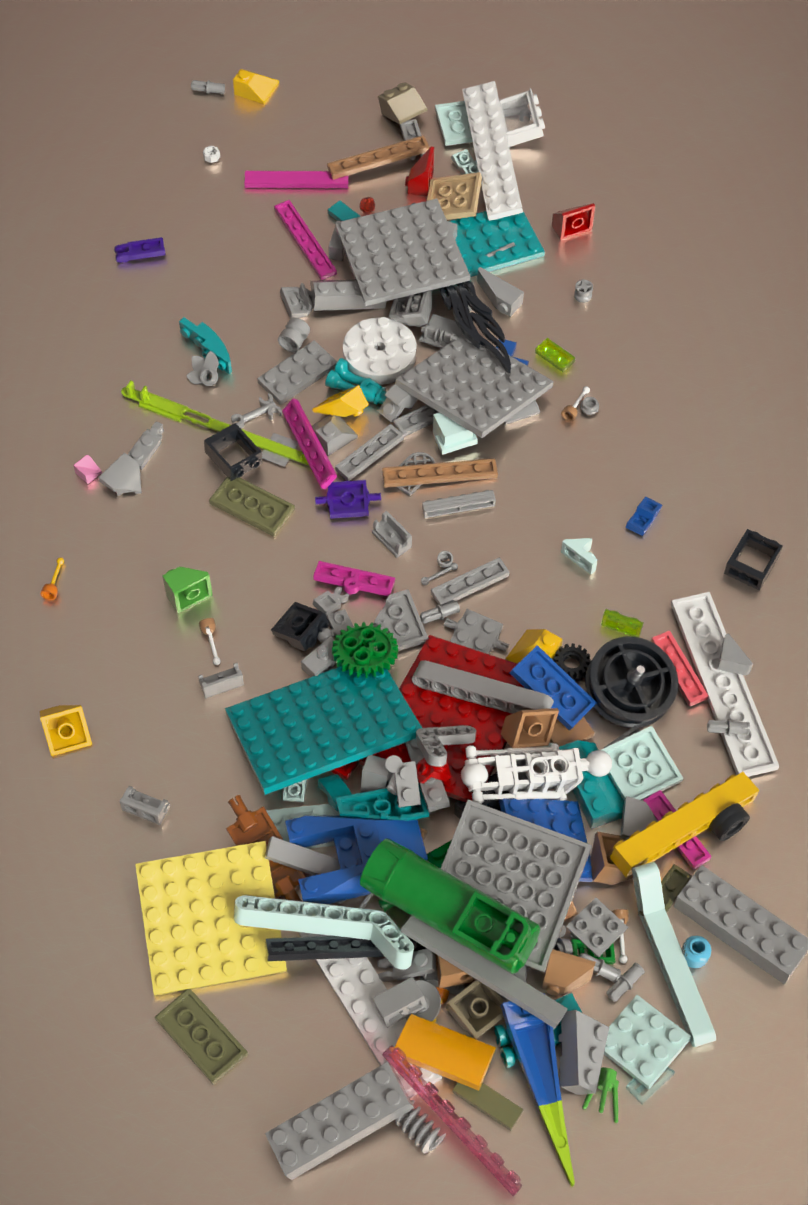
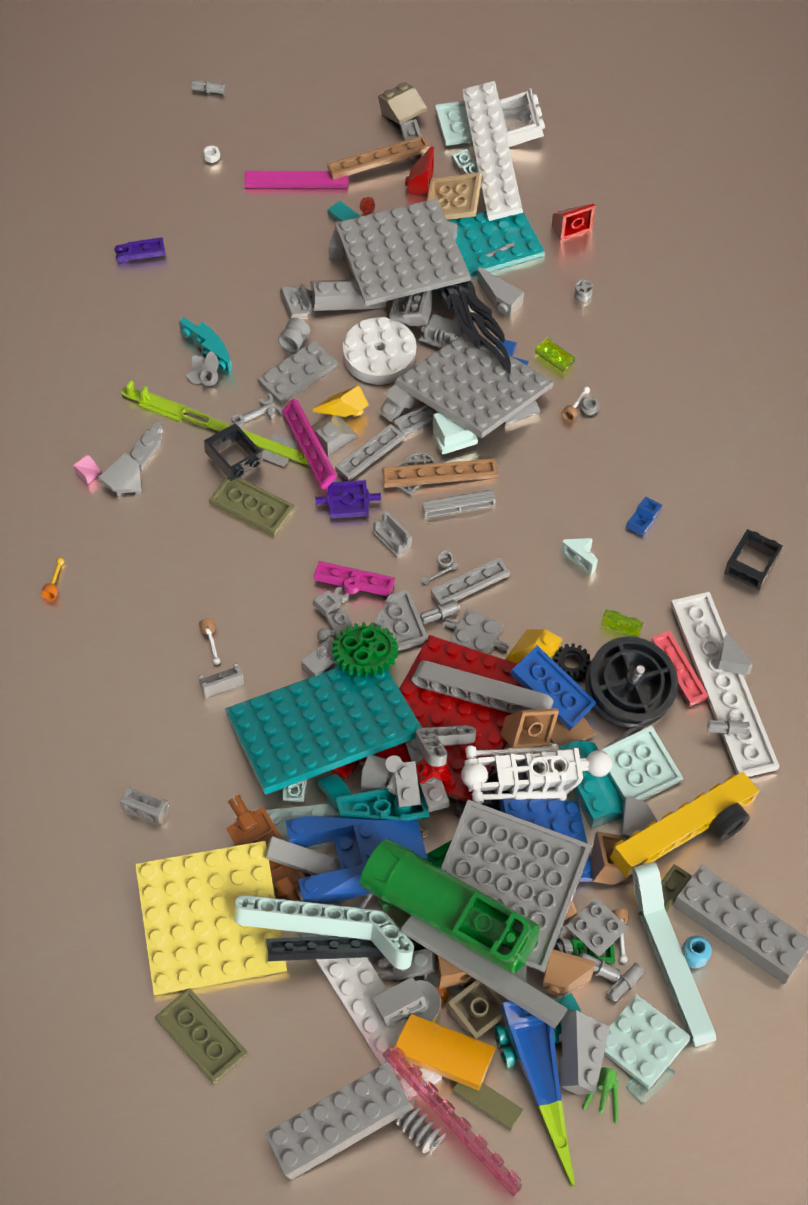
(65, 728): yellow slope -> none
(186, 587): bright green slope -> none
(254, 86): yellow slope -> none
(300, 626): black plate -> none
(305, 240): dark pink tile -> none
(372, 390): teal piece -> none
(691, 850): dark pink hinge -> none

